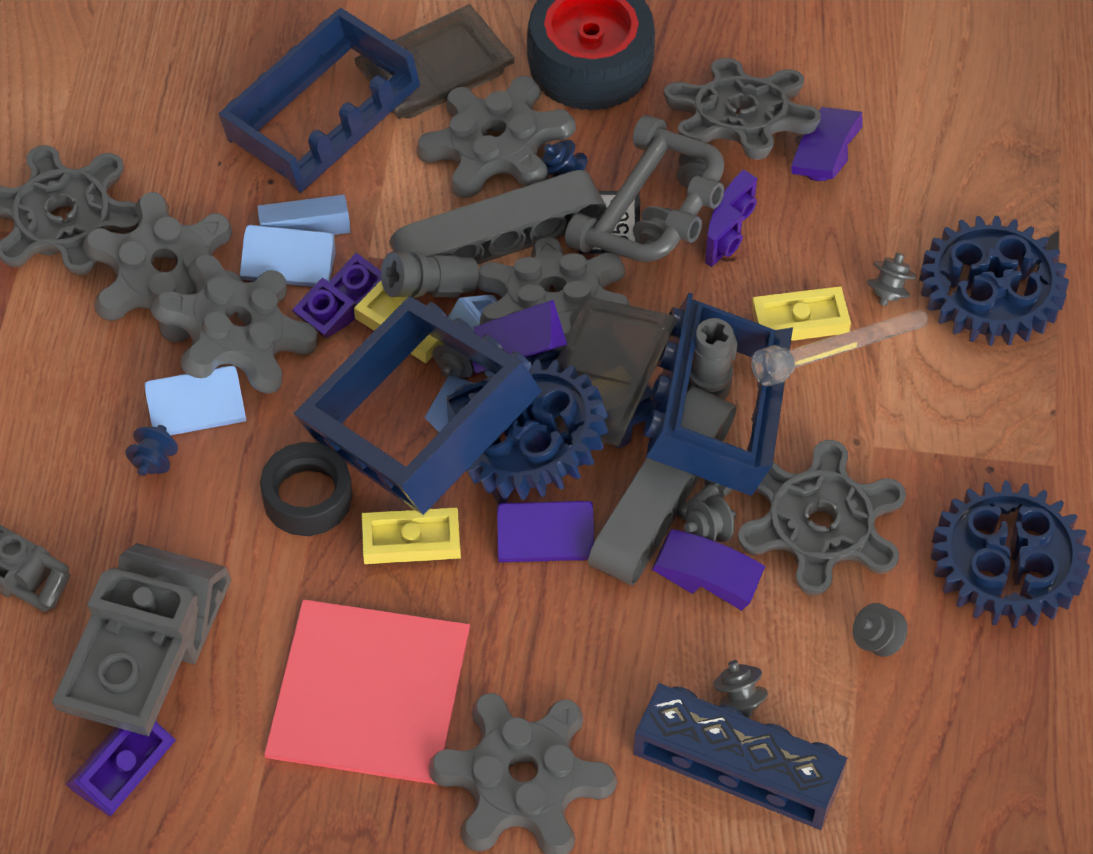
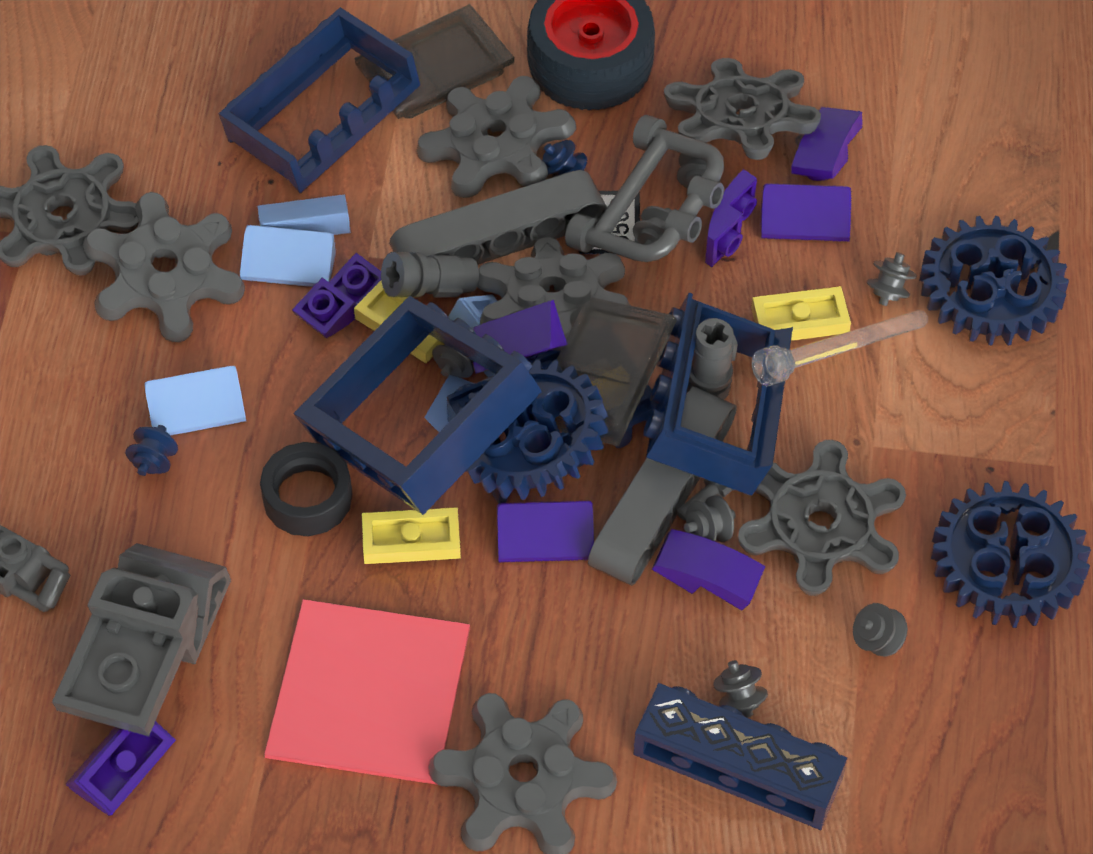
(221, 342): dark grey plate -> none
(806, 212): none -> dark purple slope

